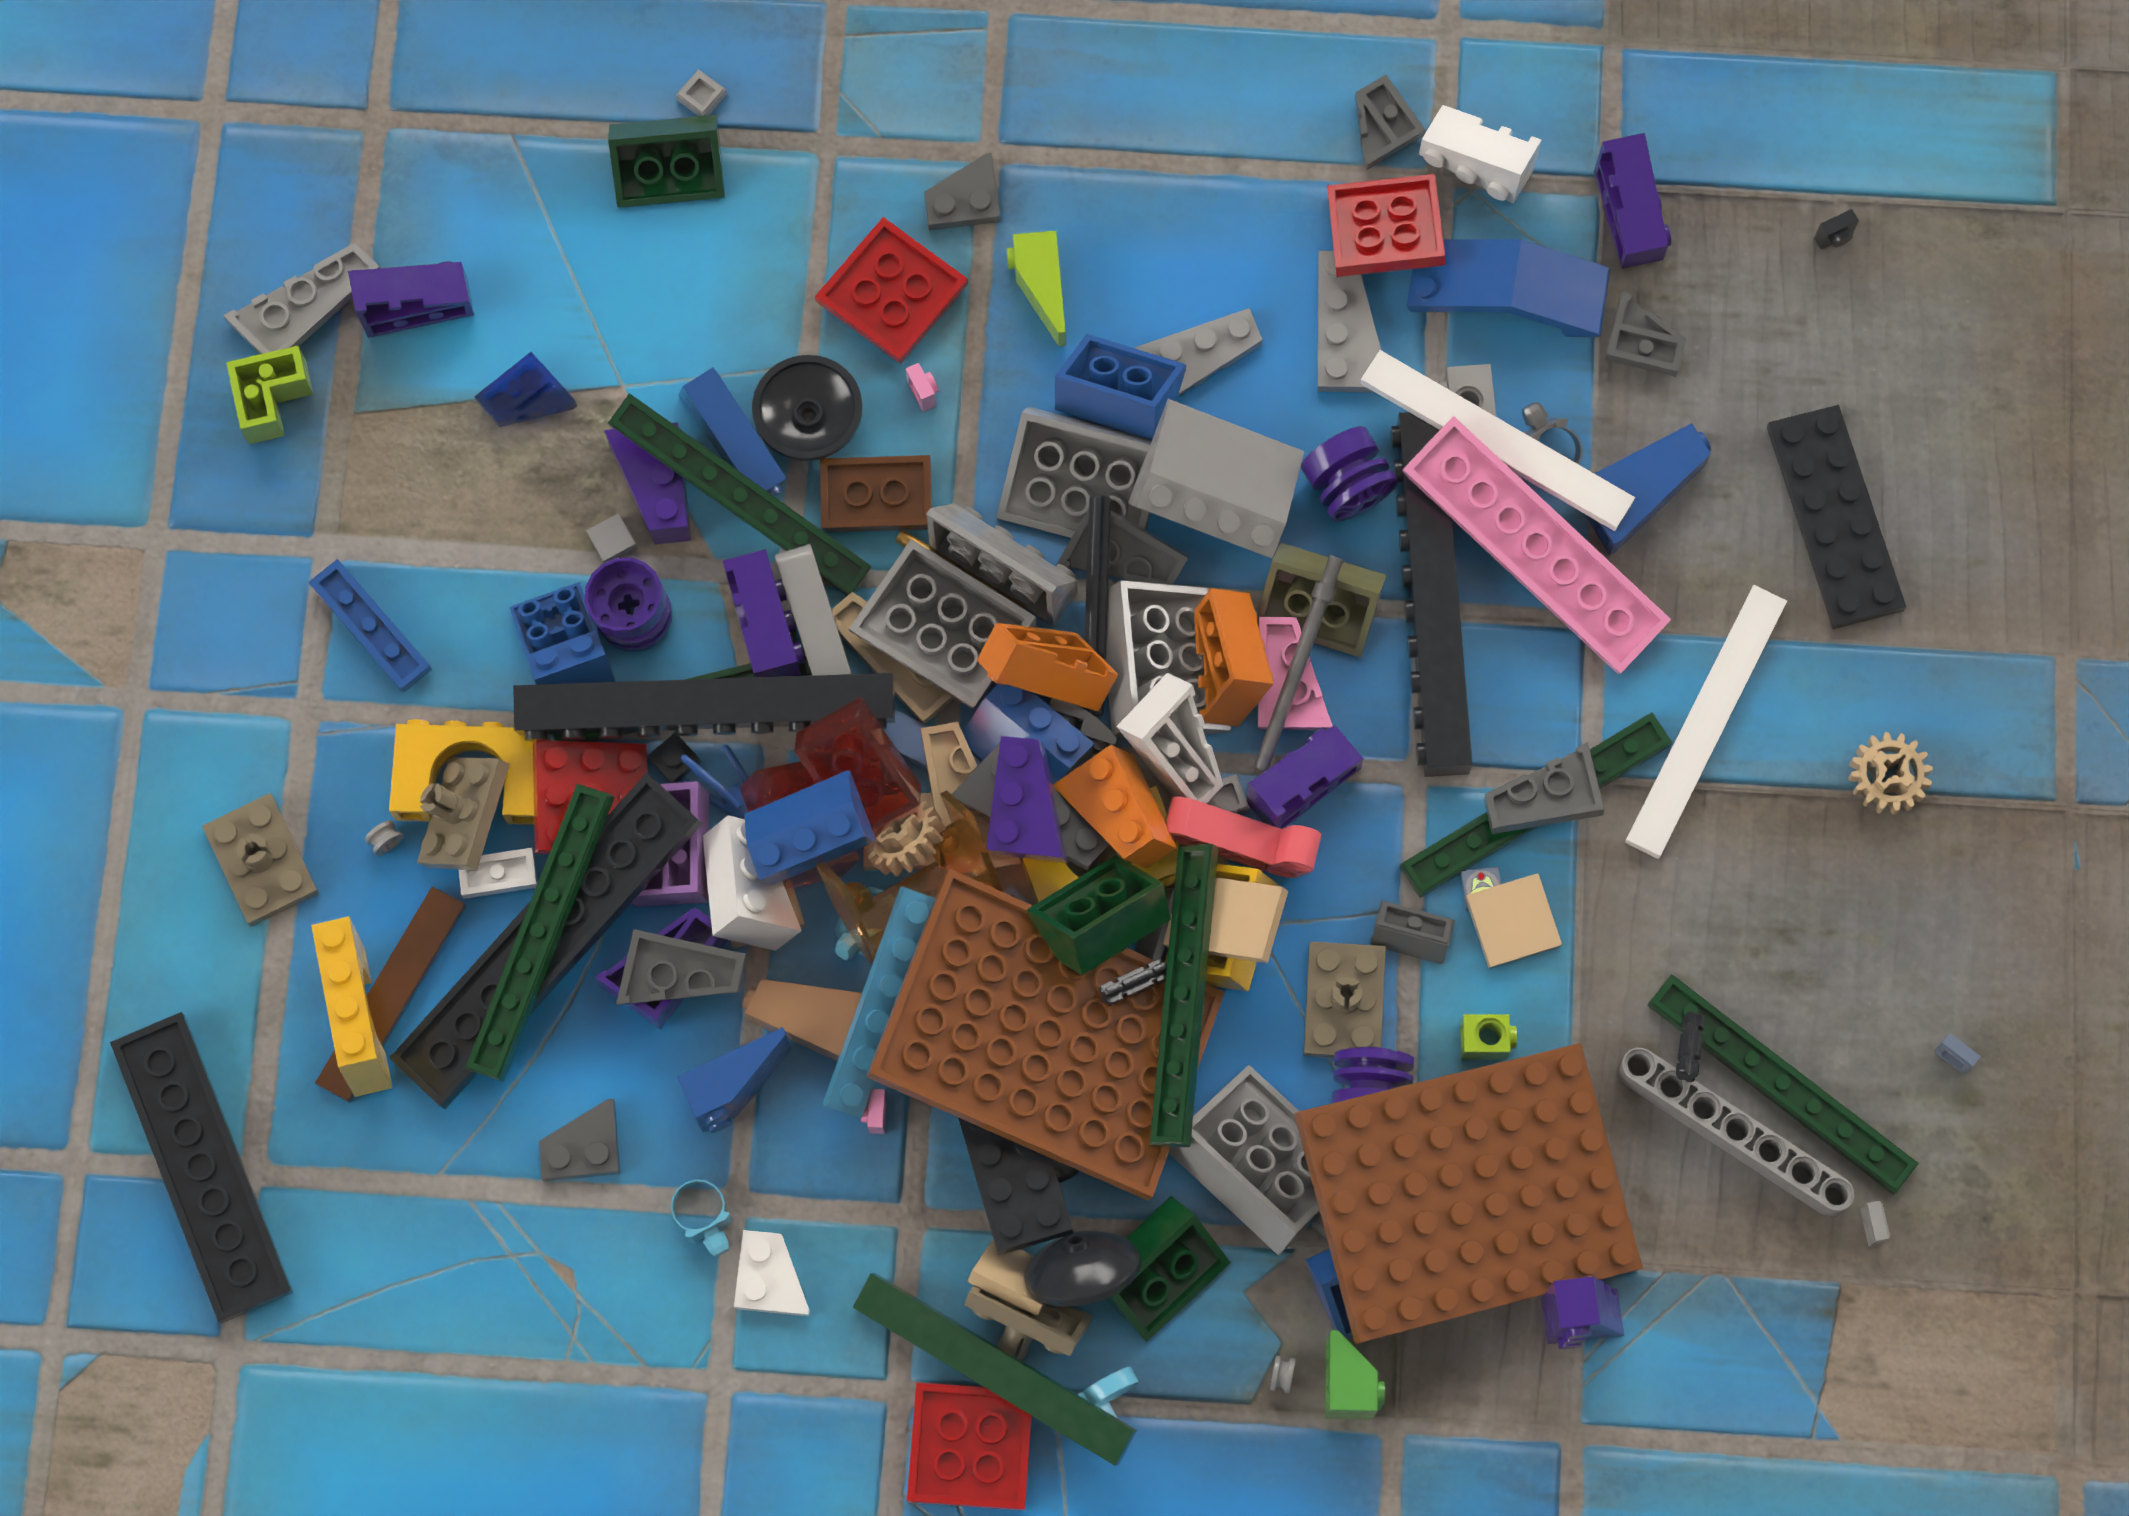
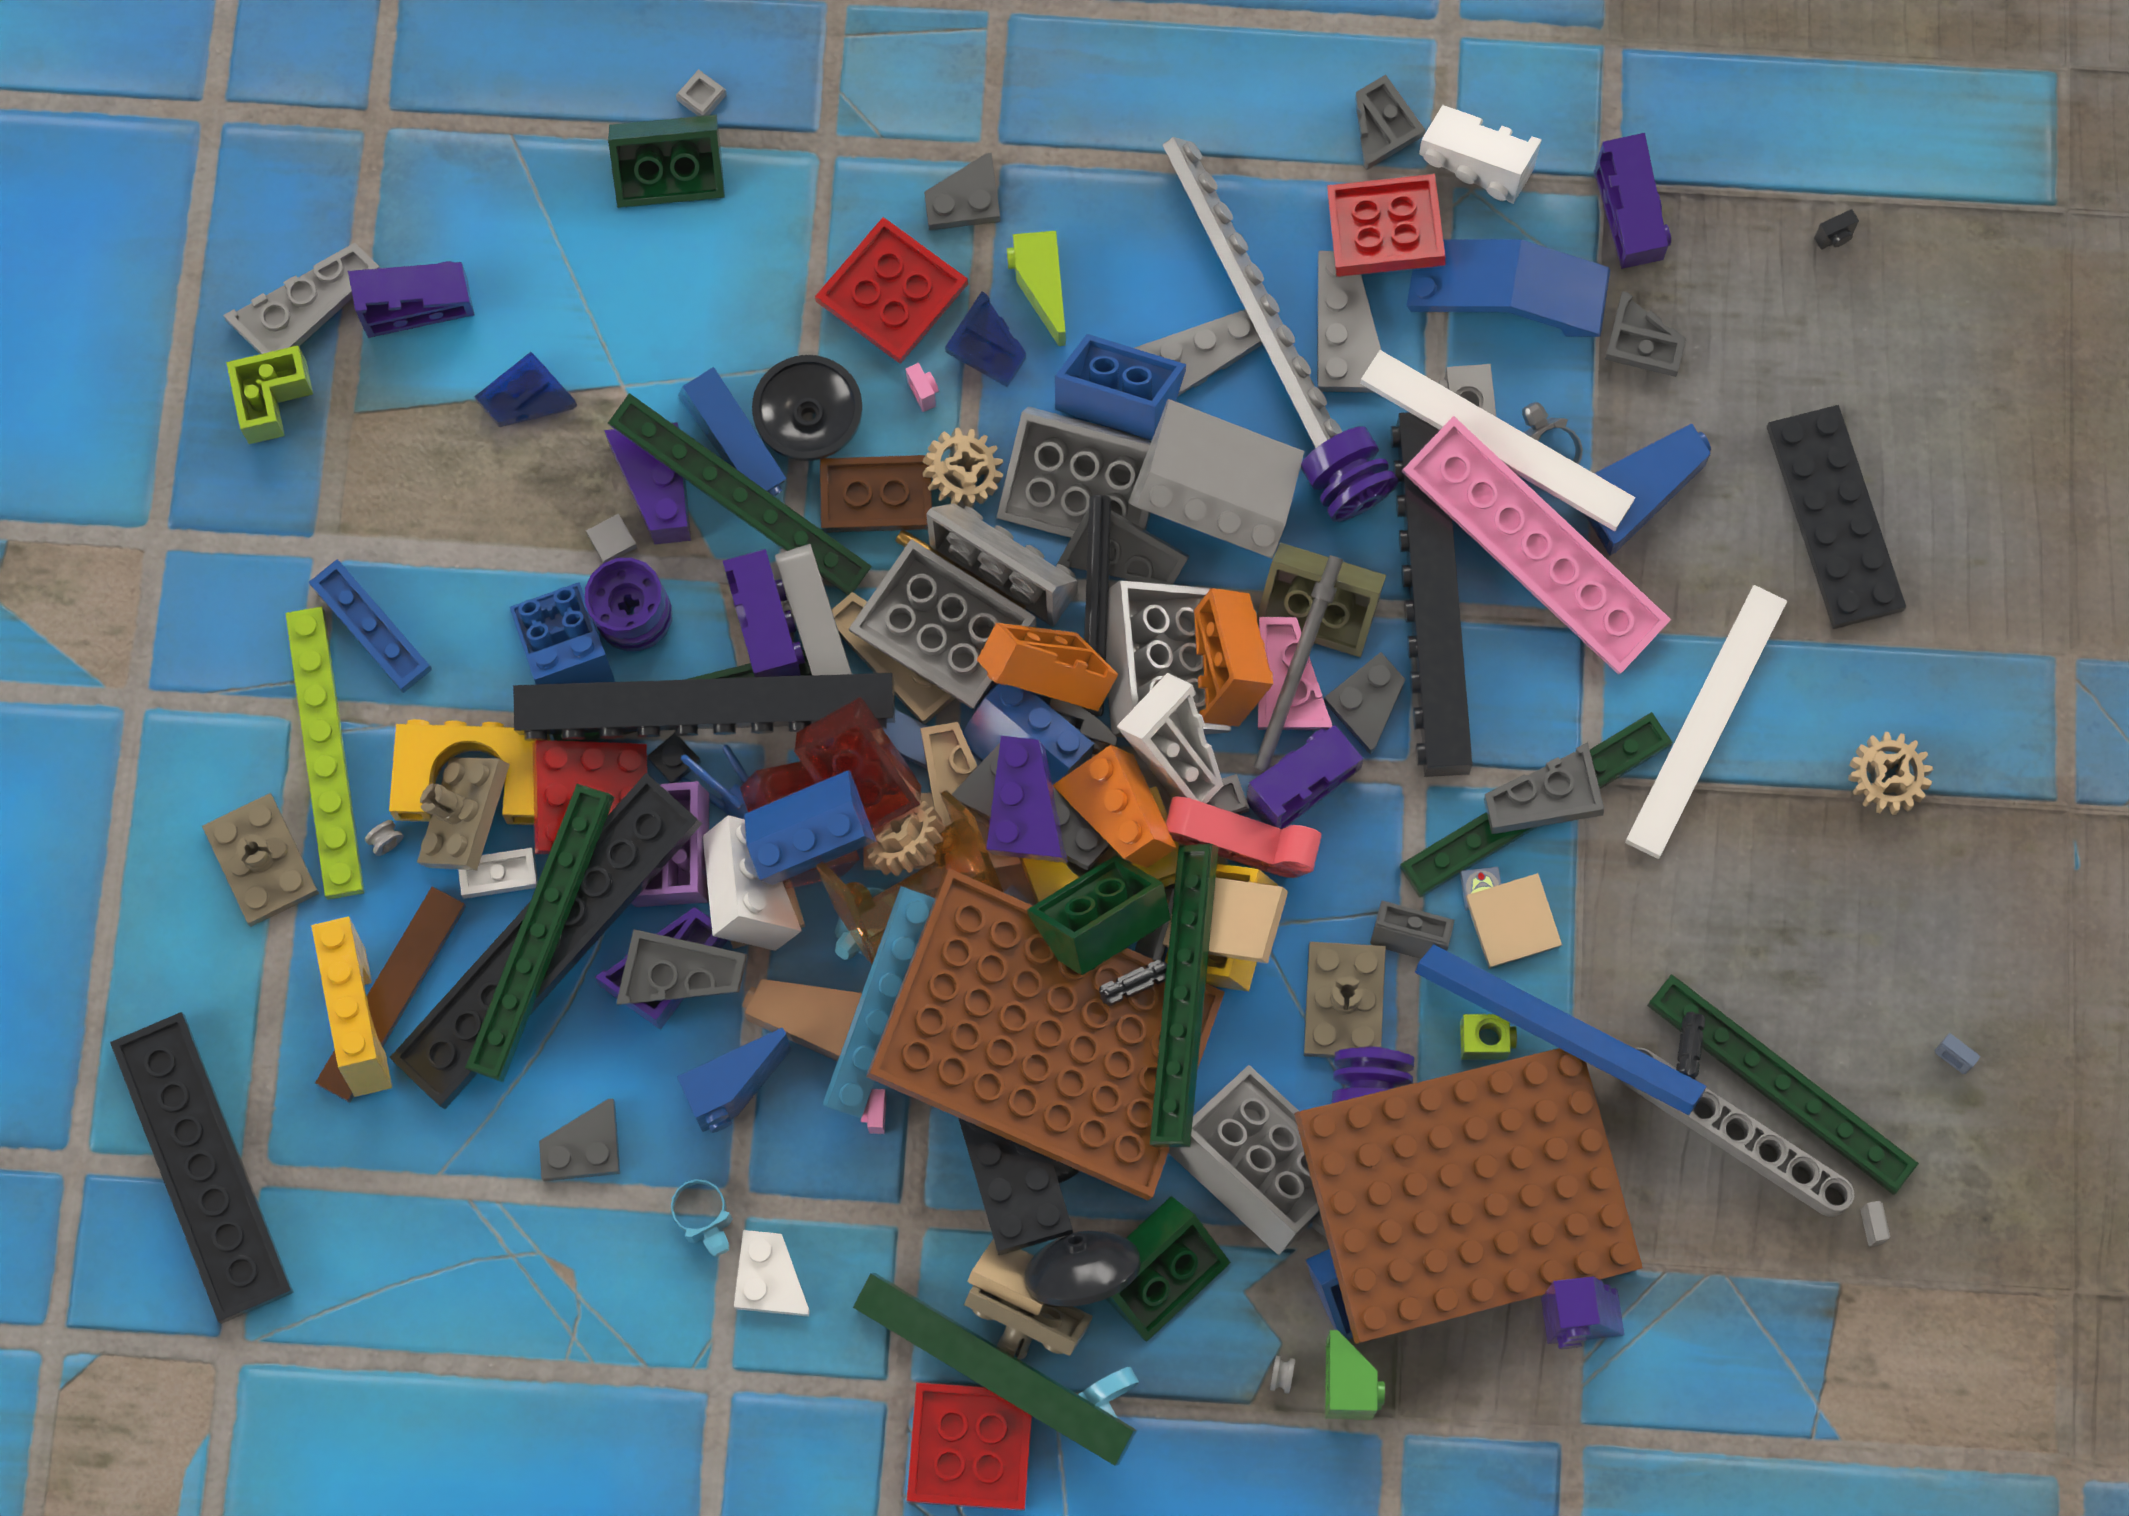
(324, 753): none -> lime plate
(971, 455): none -> tan gear
(986, 343): none -> clear blue wing
(1248, 283): none -> light grey plate
(1367, 700): none -> dark grey wing
(1561, 1029): none -> blue tile

